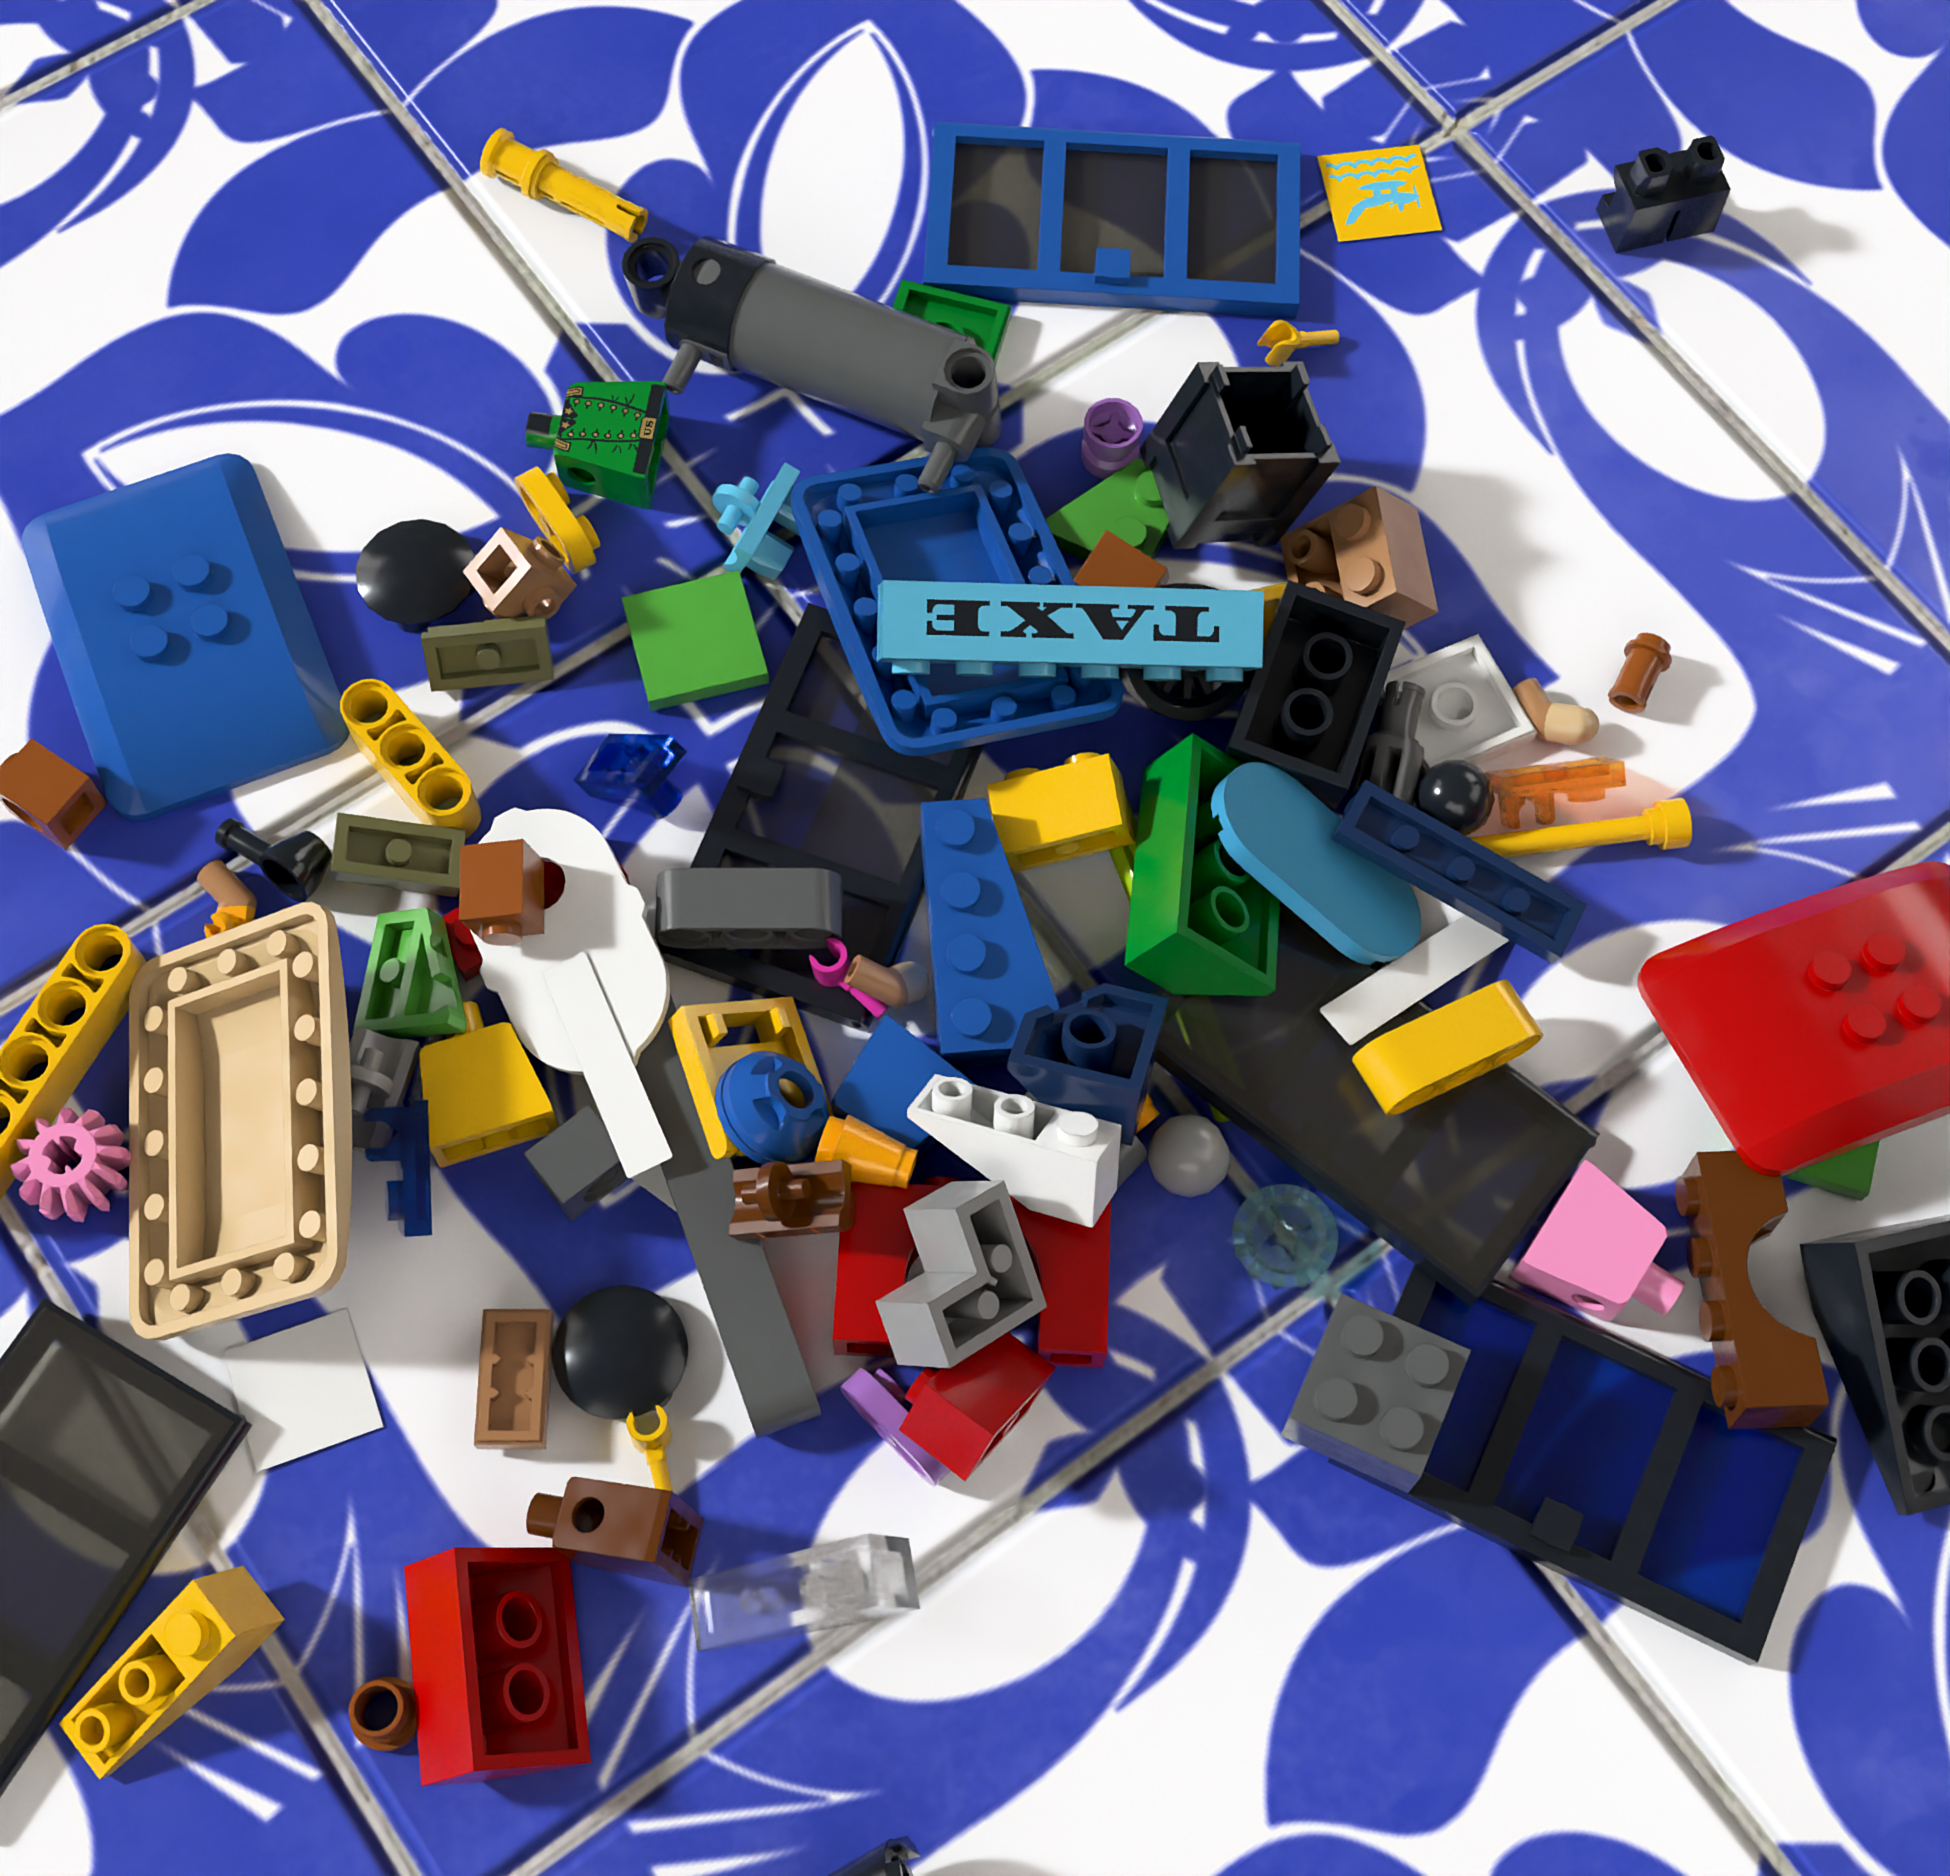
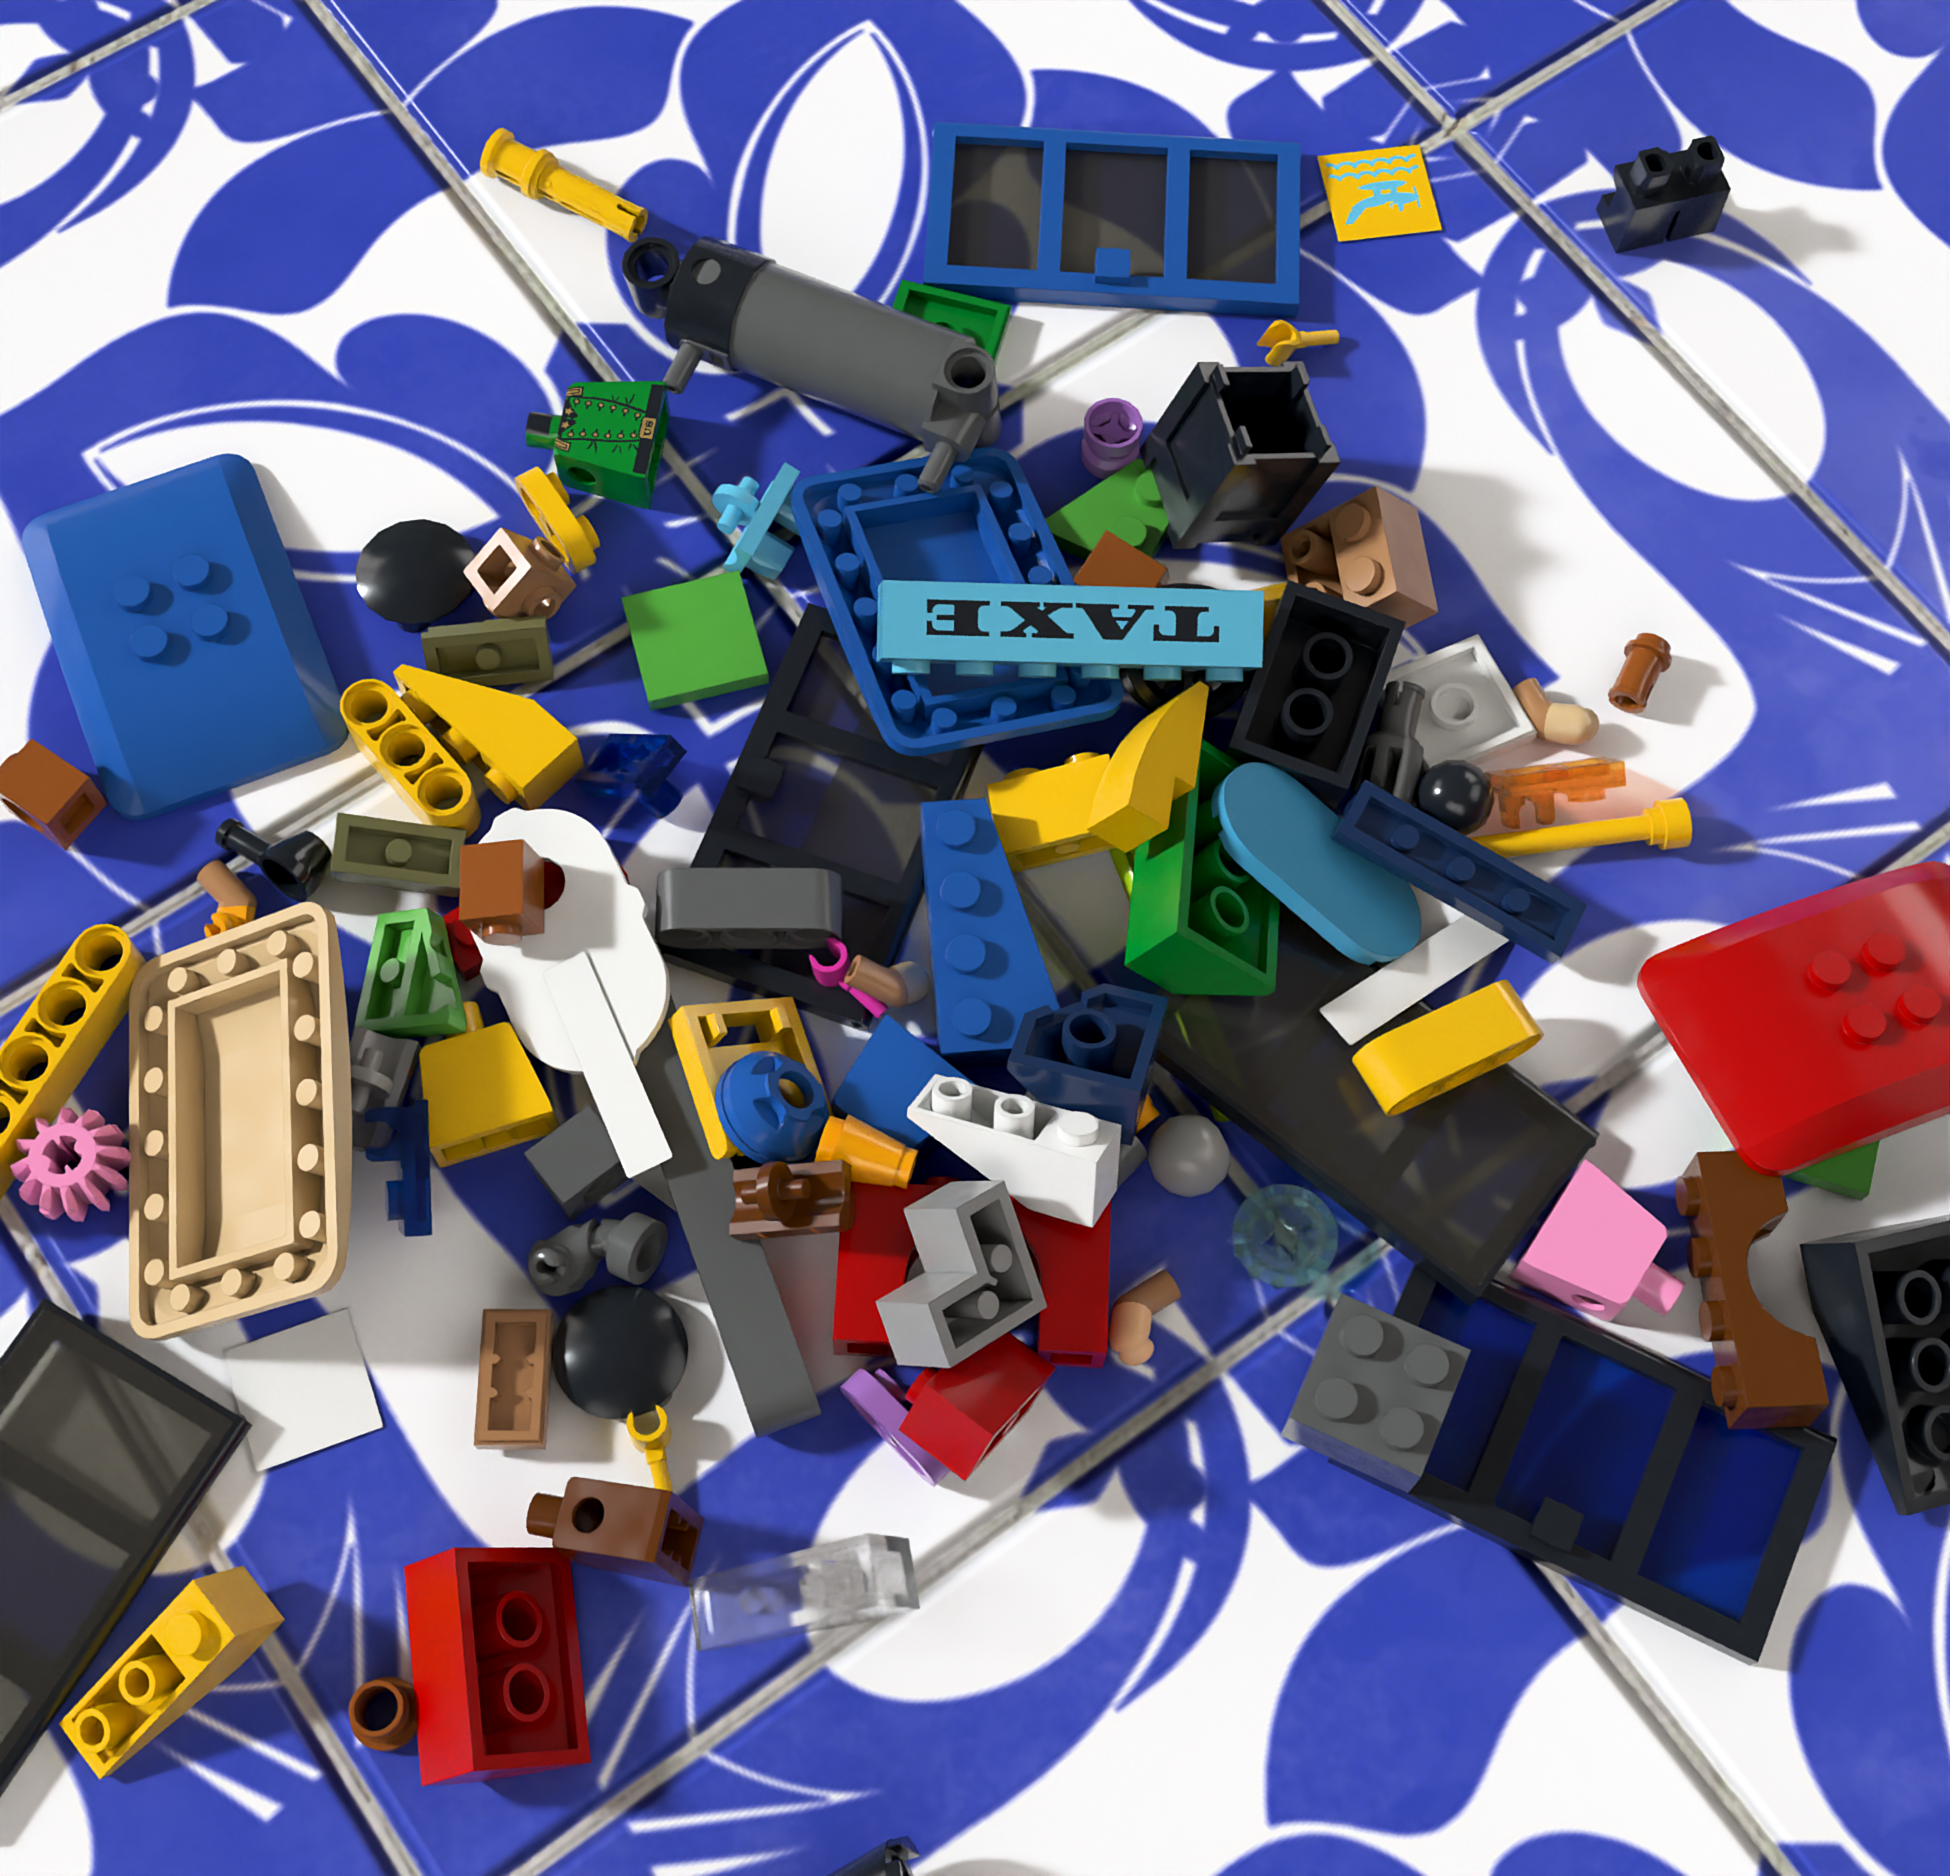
(502, 733): none -> yellow slope
(571, 1257): none -> dark grey arm
(1133, 1315): none -> light nougat arm
(1150, 771): none -> yellow slope

